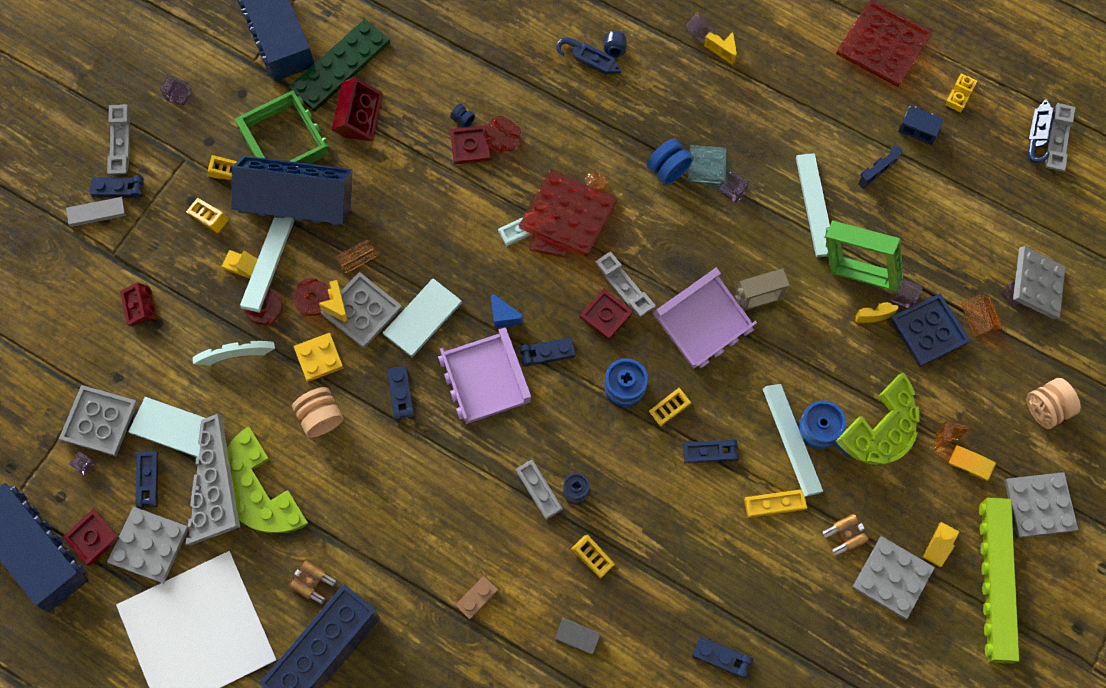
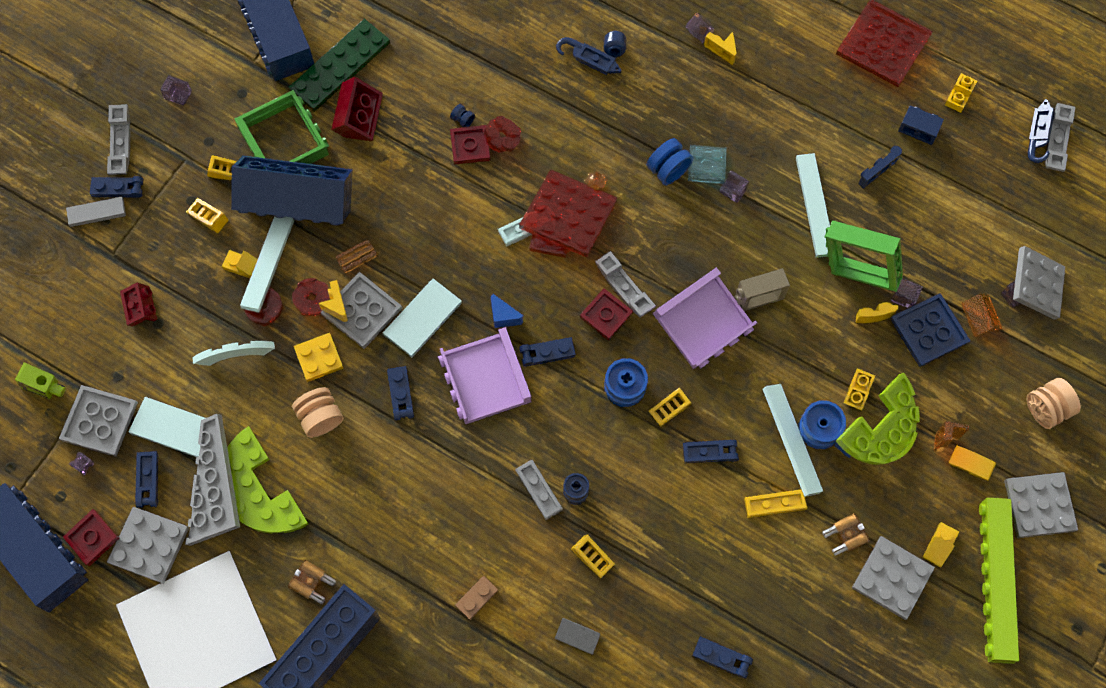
(38, 382): none -> lime torso
(859, 389): none -> yellow slope

